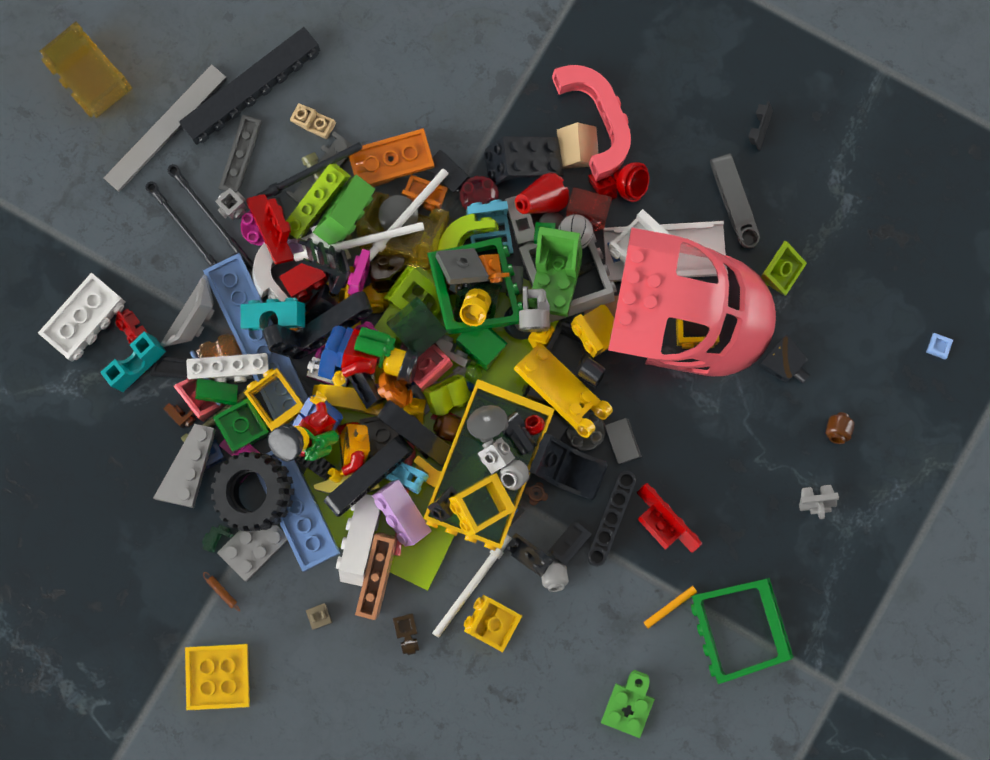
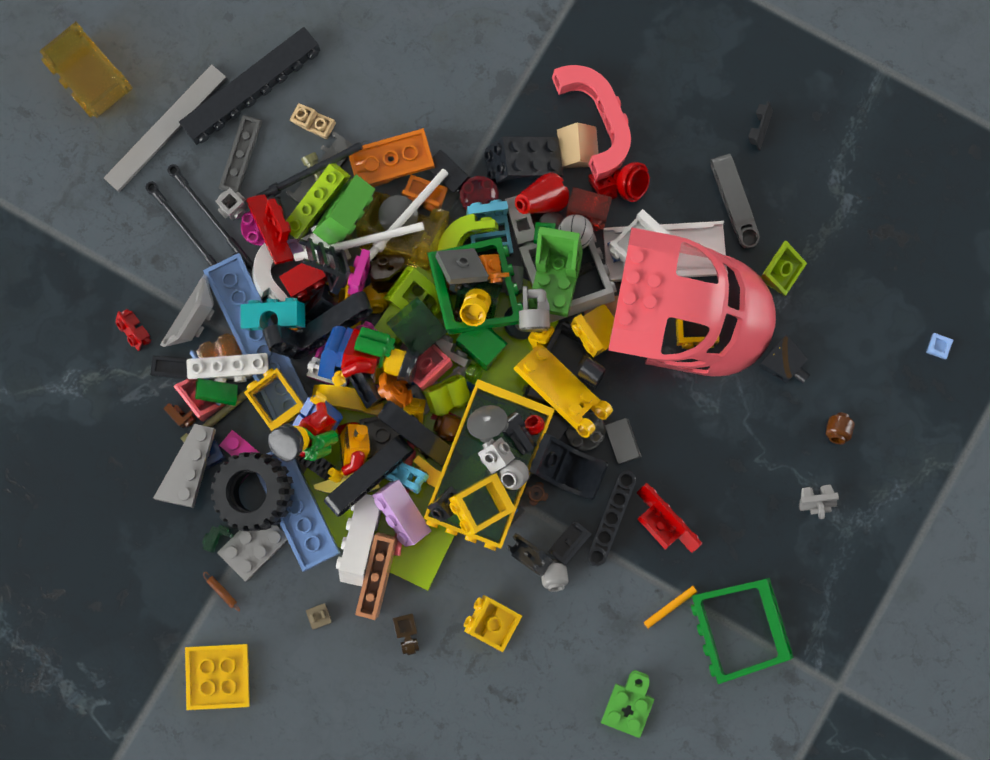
(82, 318): white bracket -> none
(125, 372): teal arch -> none
(241, 425): green plate -> none
(470, 587): white bar -> none

